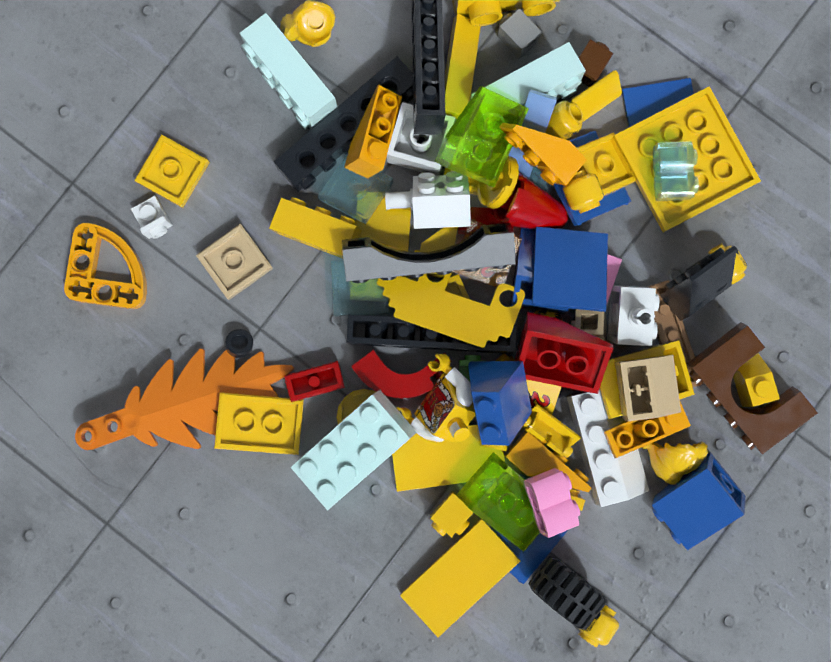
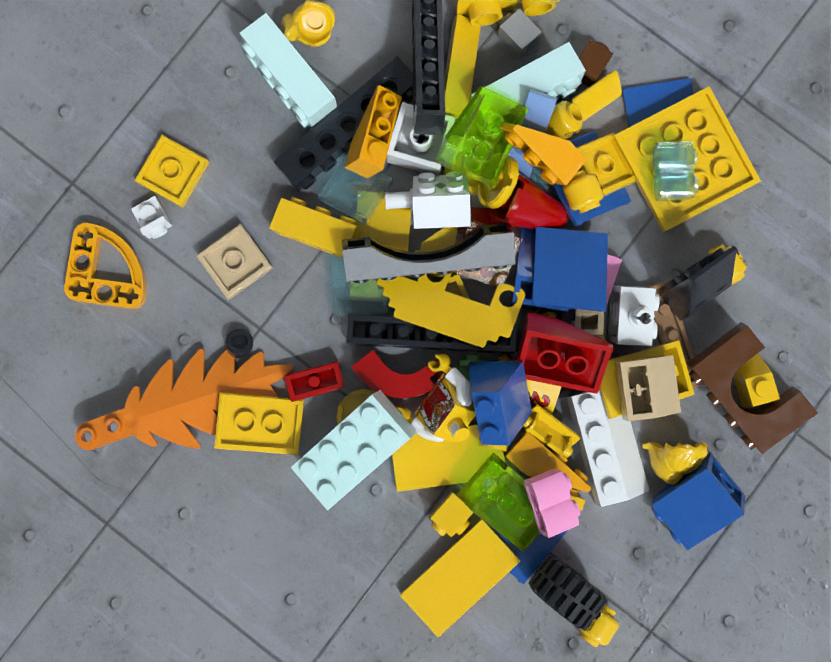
(639, 433): light orange slope -> none

